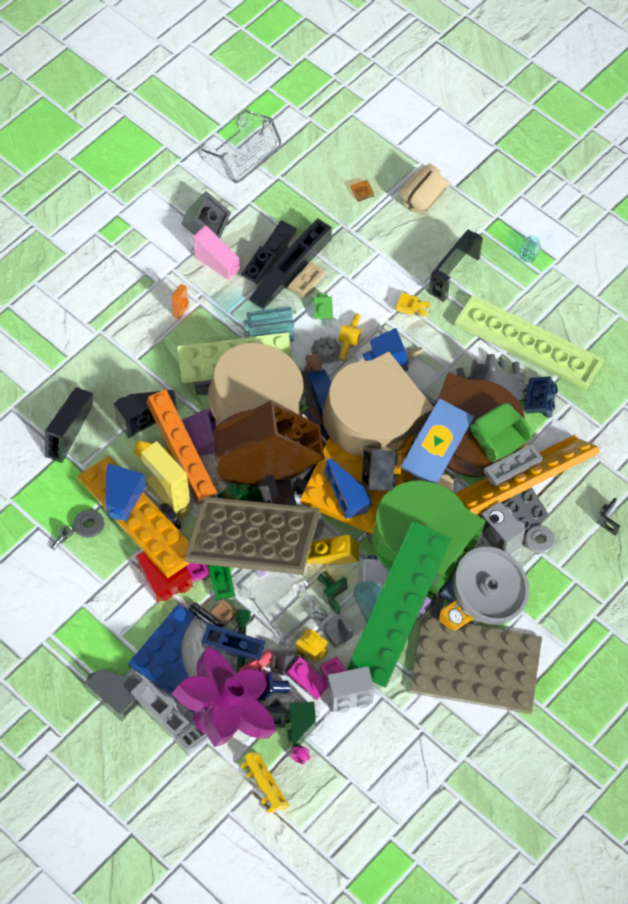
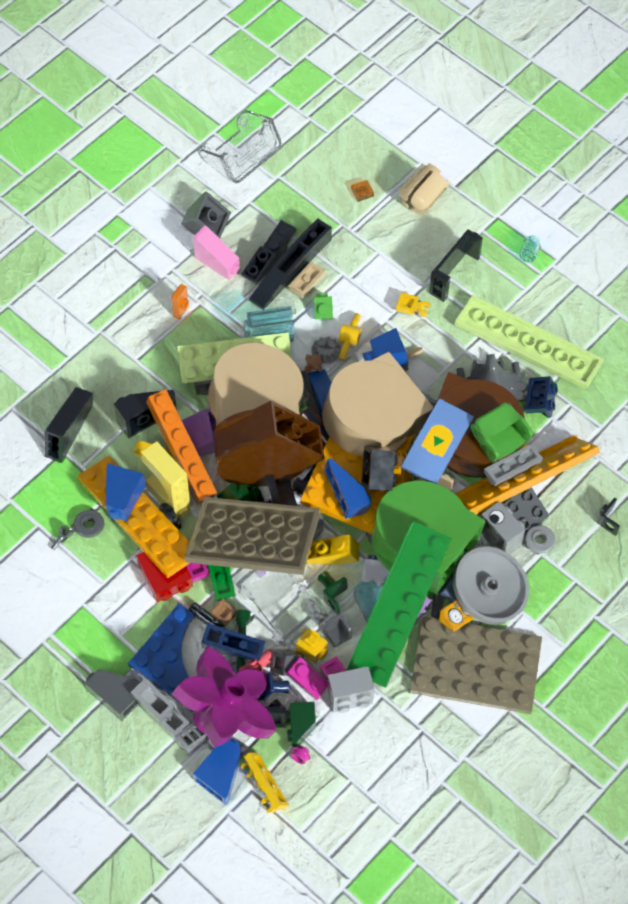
(219, 770): none -> blue slope

